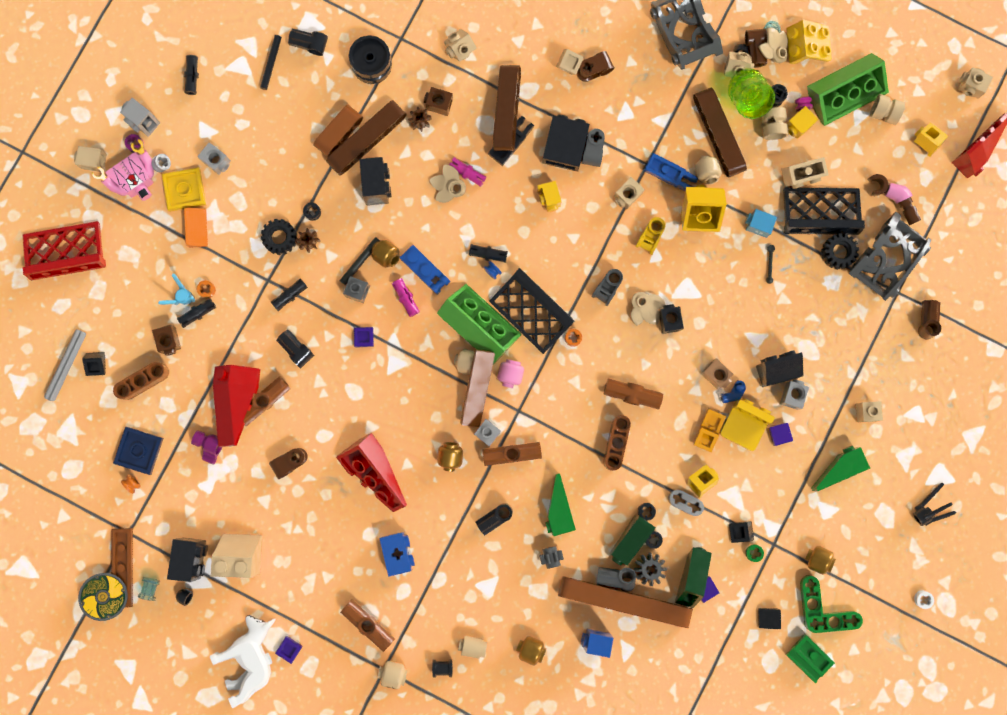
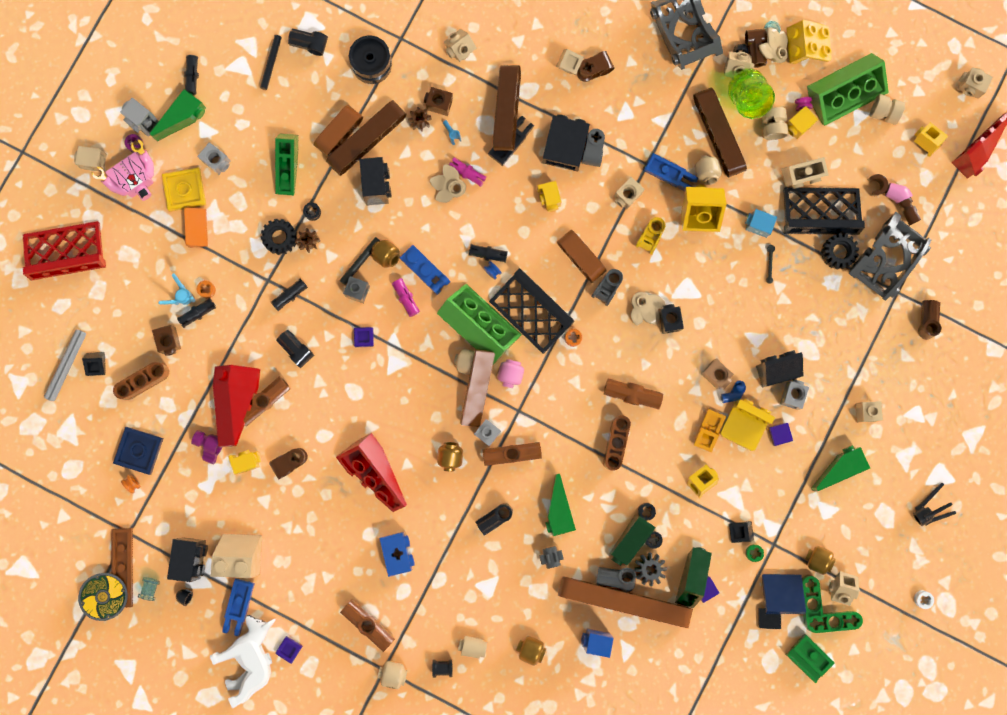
(166, 163): light grey bush -> none
(182, 113): none -> green slope
(238, 605): none -> blue hinge
(244, 462): none -> yellow brick
(286, 163): none -> green slope
(453, 134): none -> dark azure hand
(581, 256): none -> dark orange beam
(683, 506): light grey beam -> none
(779, 98): black wheel -> none
(783, 594): none -> dark blue tile
(844, 588): none -> tan brick

